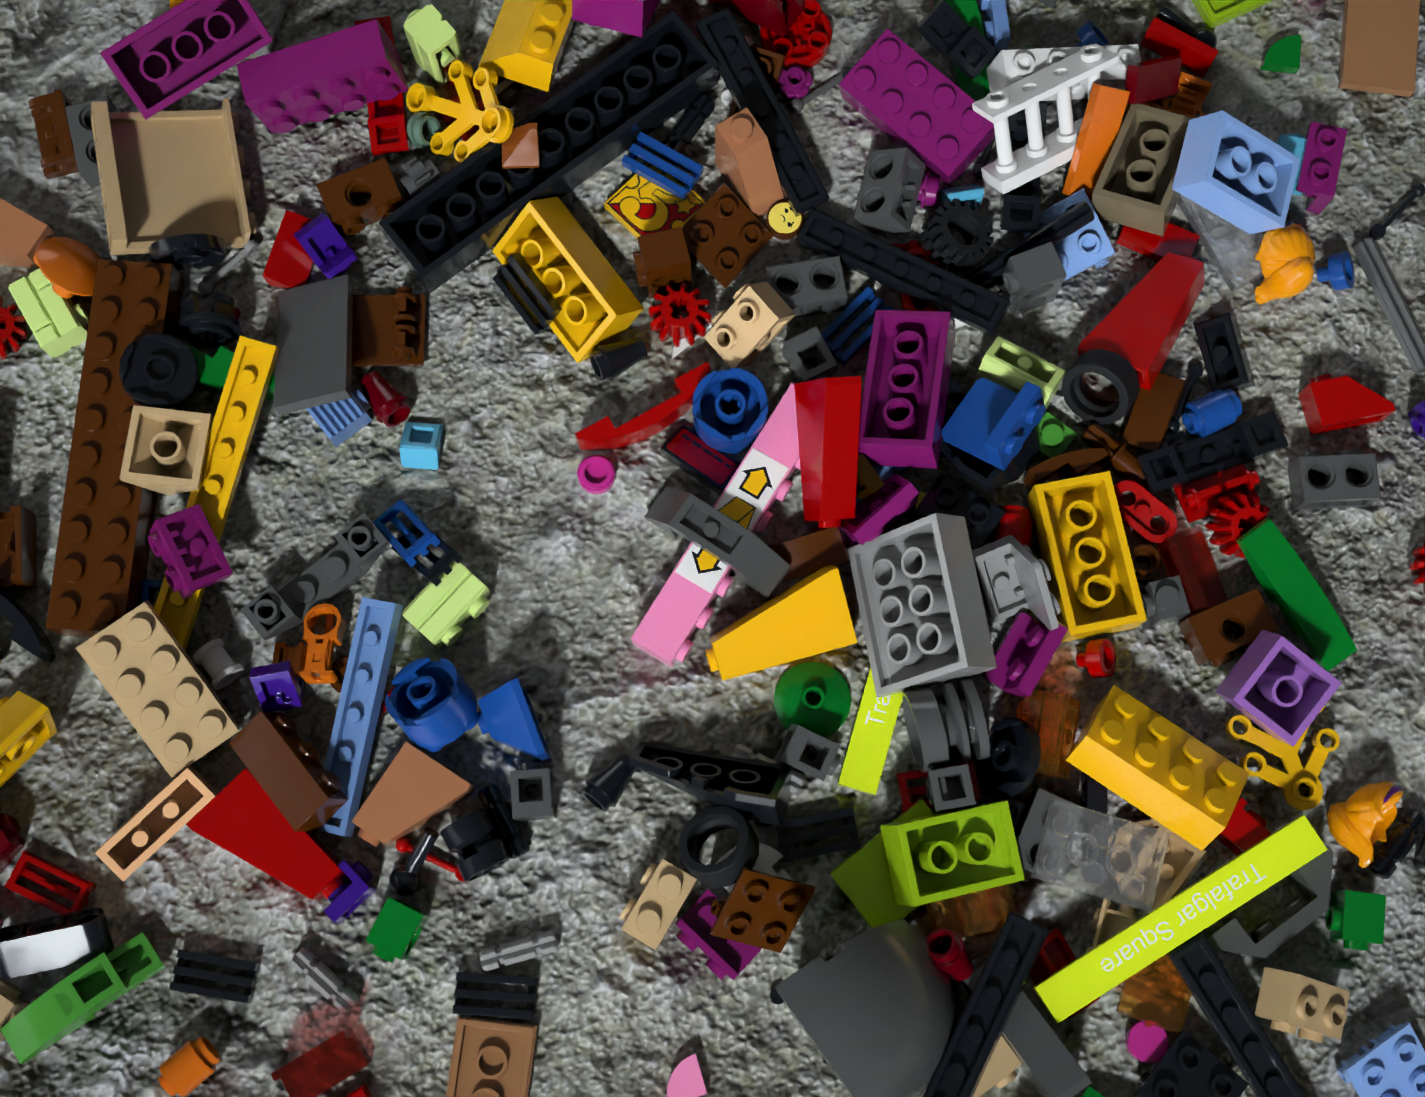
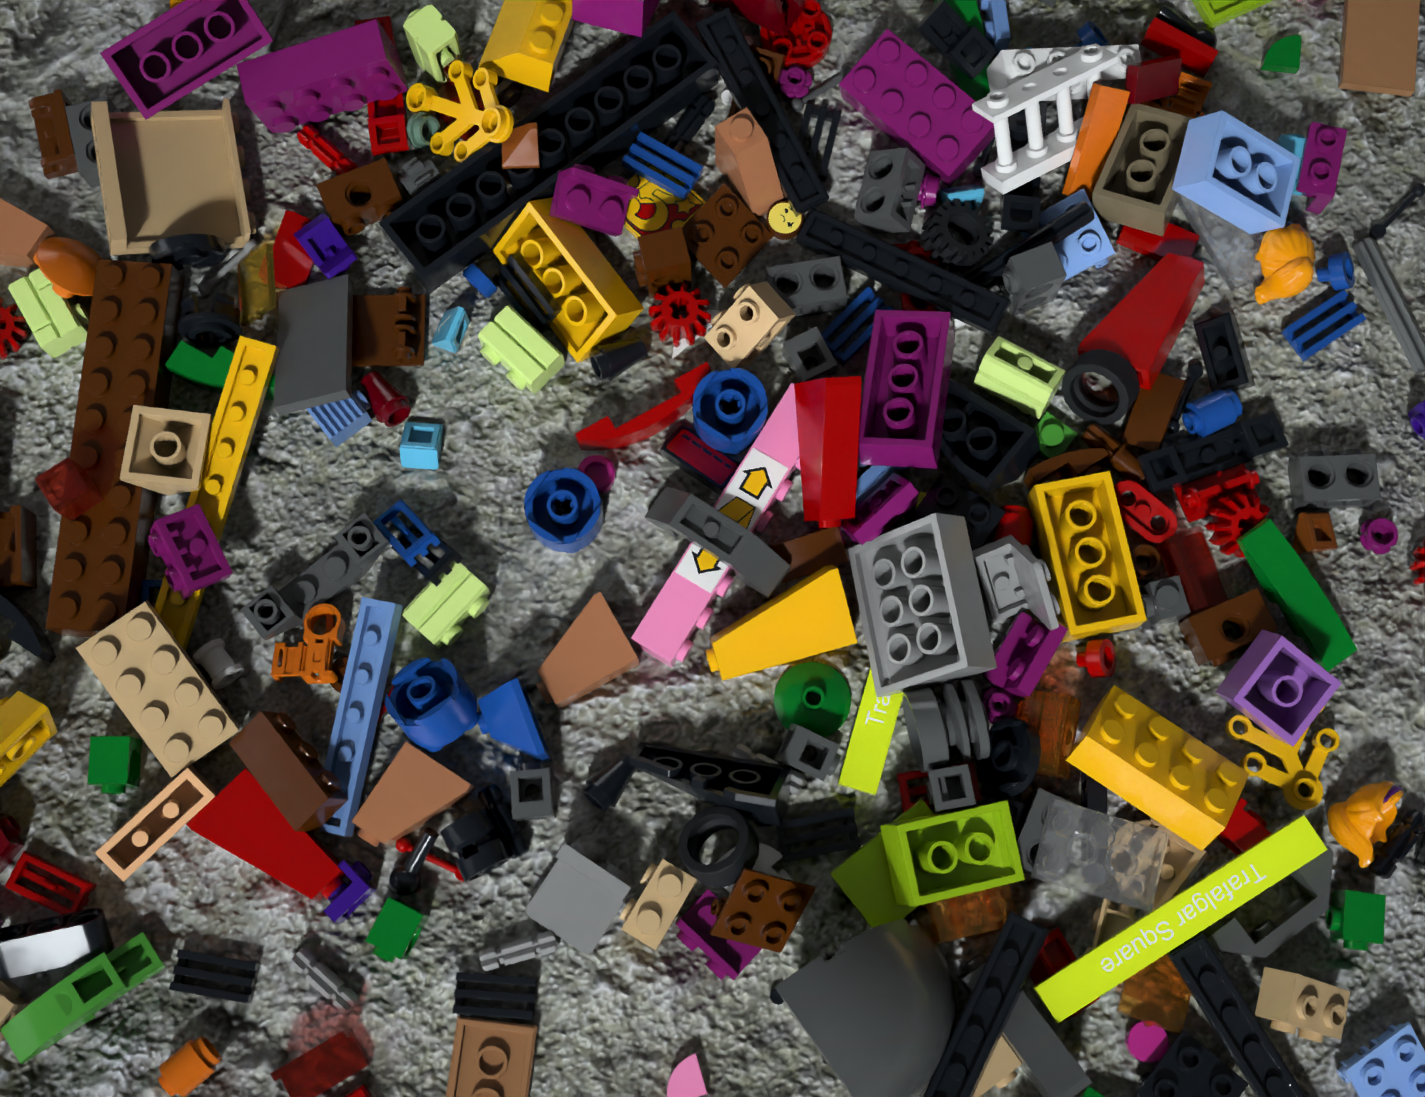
(69, 489): none -> clear red panel
(114, 763): none -> green brick
(158, 371): black tile -> none
(256, 285): none -> clear yellow piece
(277, 686): dark purple bracket -> none
(325, 150): none -> red axle
(451, 329): none -> medium azure slope
(479, 281): none -> blue tile
(520, 350): none -> yellowish green brick
(560, 489): none -> blue brick
(579, 898): none -> light grey bracket
(586, 655): none -> nougat slope
(592, 199): none -> magenta bracket
(821, 115): none -> black tile
(867, 478): dark brown tile -> none
(949, 953): dark red cone -> none
(994, 421): blue bracket -> none
(994, 695): none -> magenta plate
(1314, 533): none -> dark orange slope
(1341, 404): red slope -> none
(1347, 309): none -> blue tile
(1385, 528): none -> magenta plate

